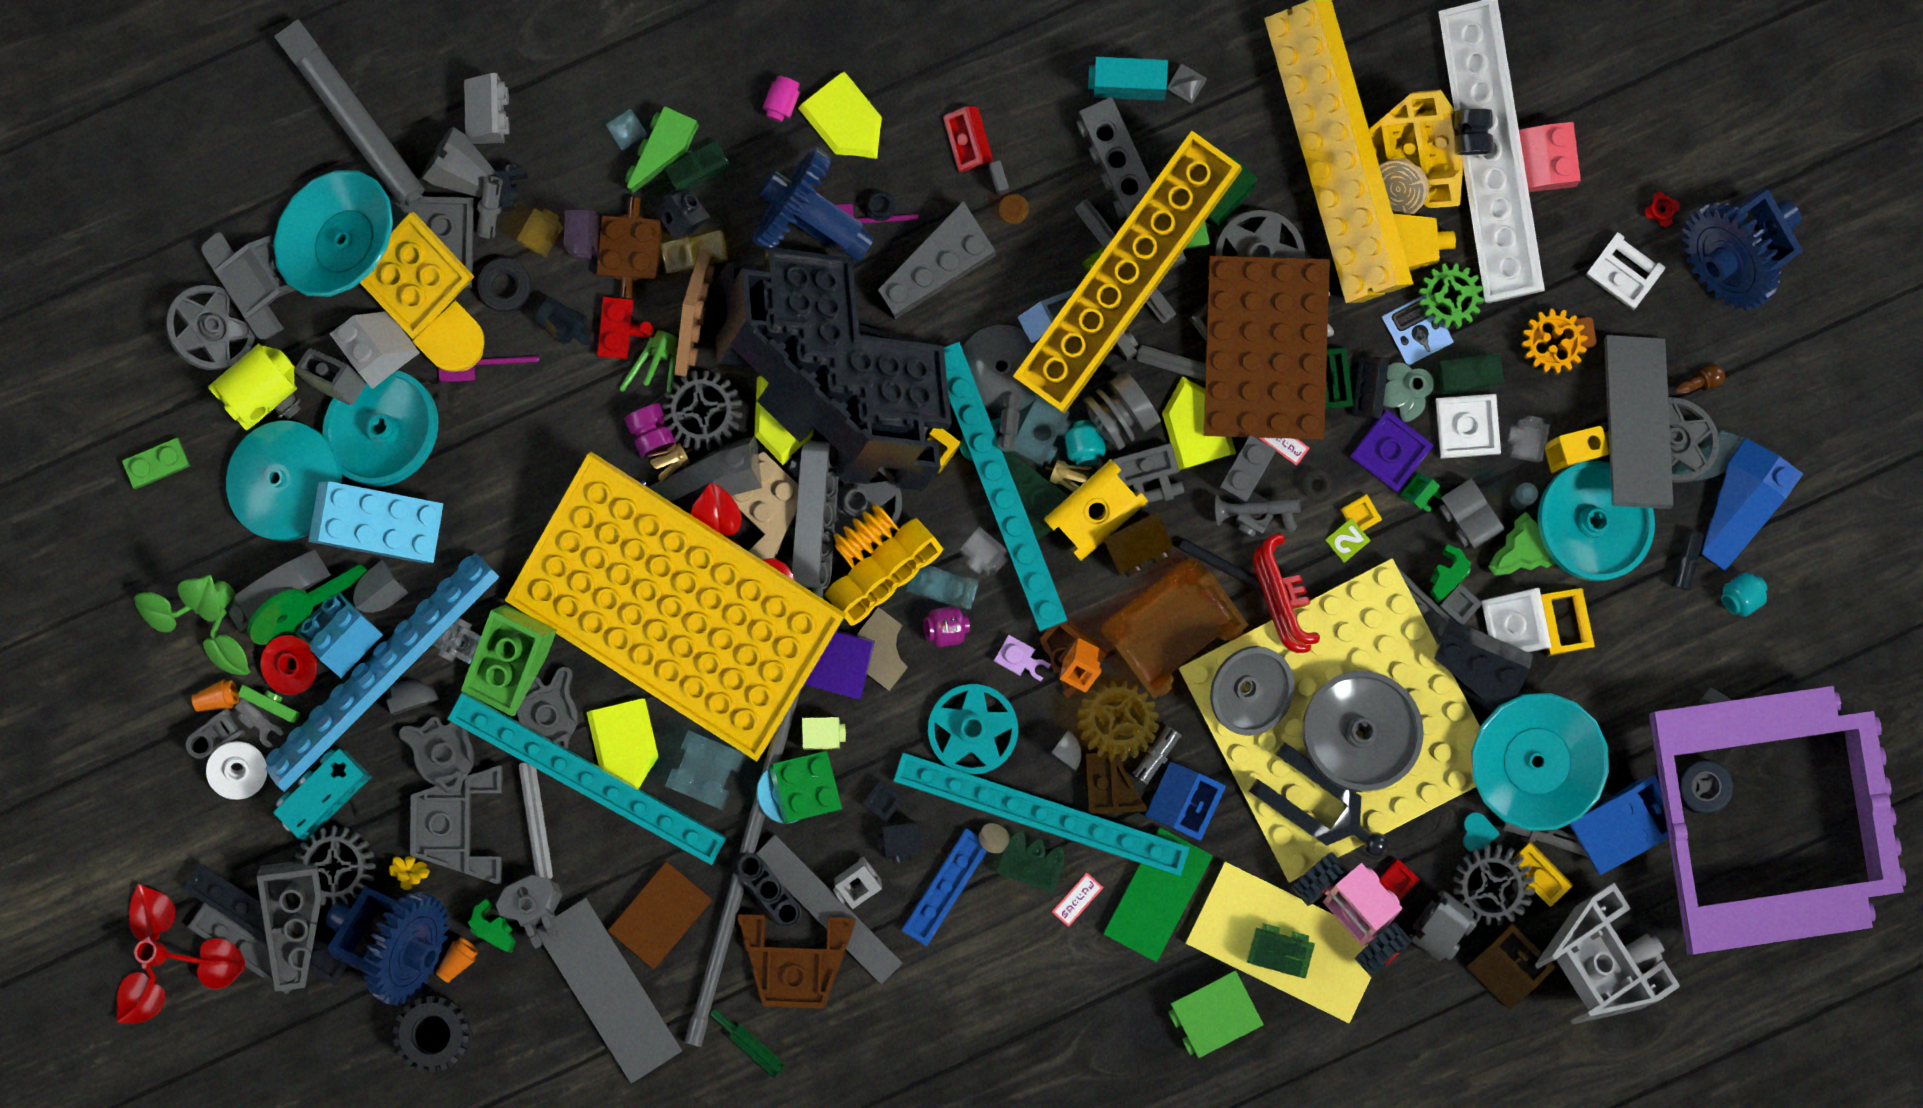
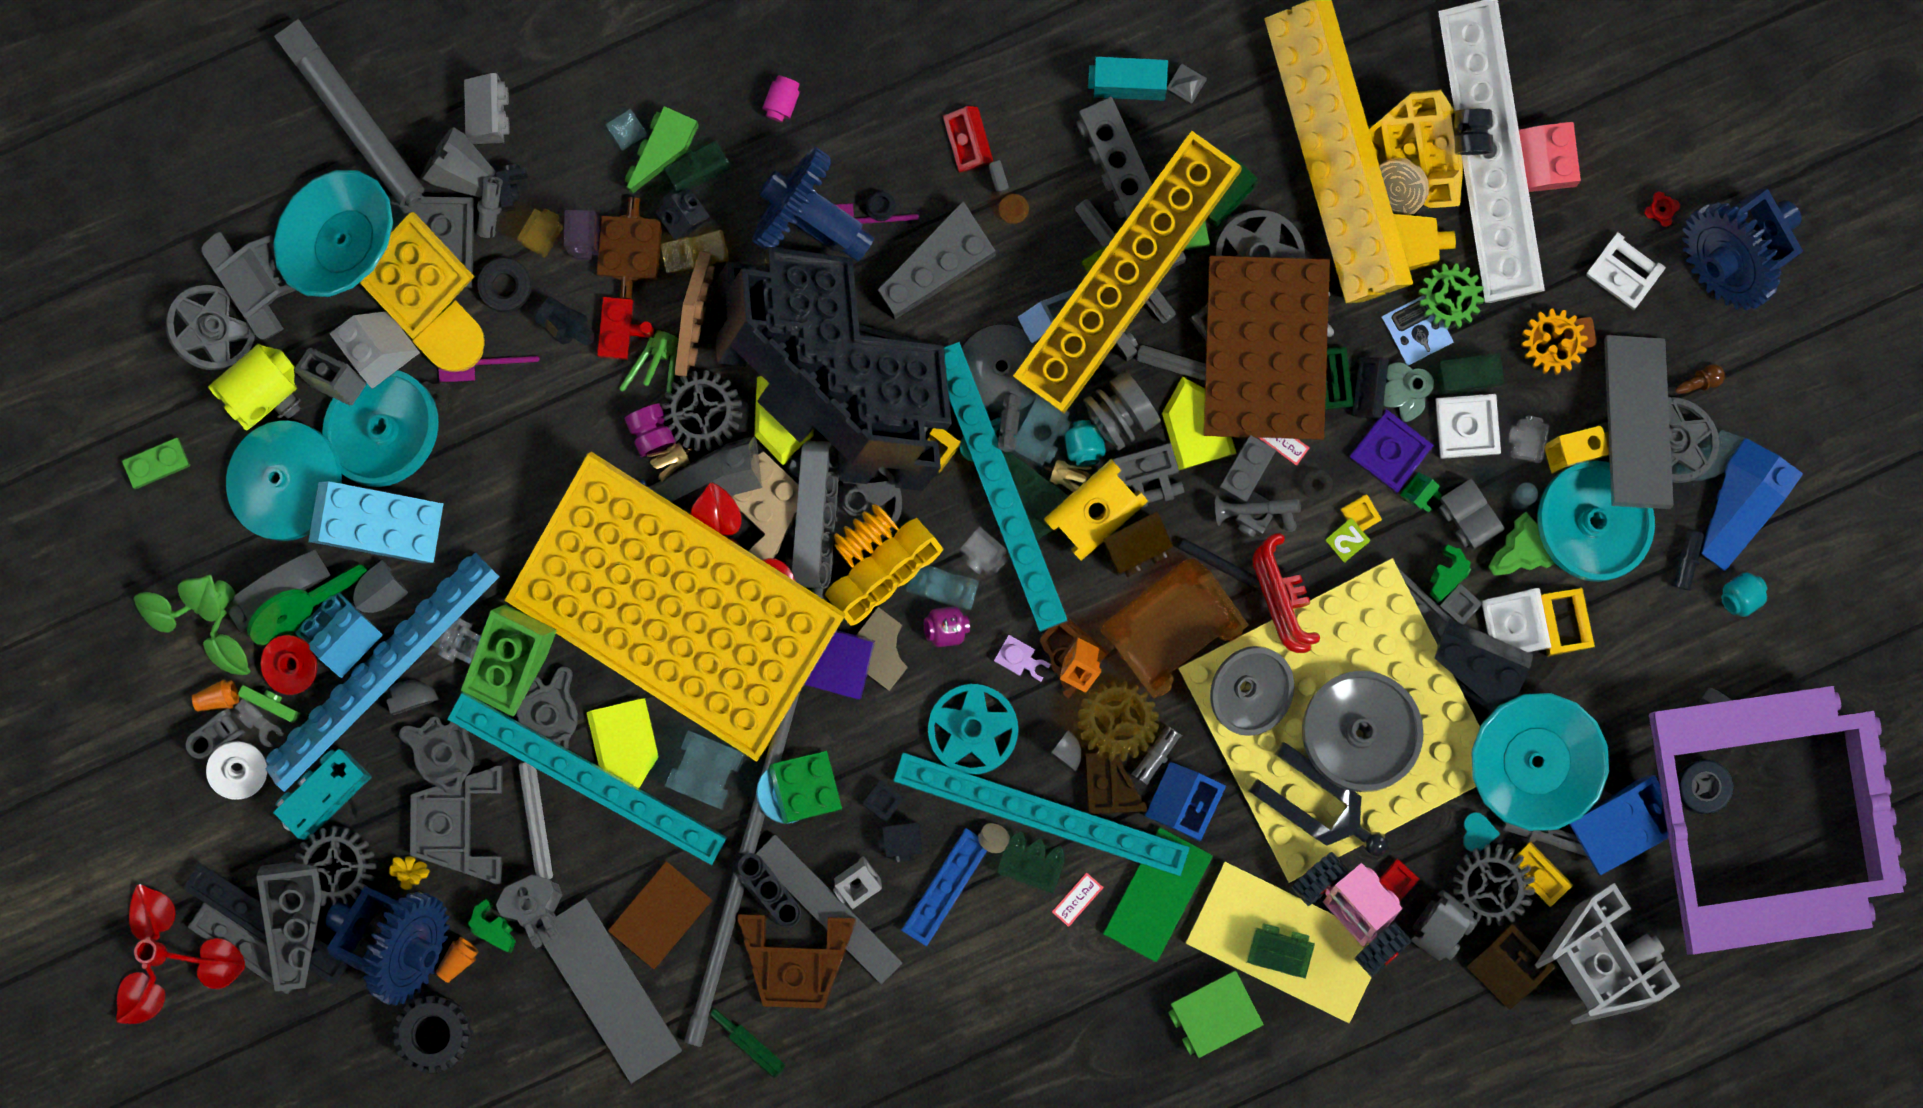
(822, 733): yellowish green brick -> none
(844, 118): neon yellow tile -> none

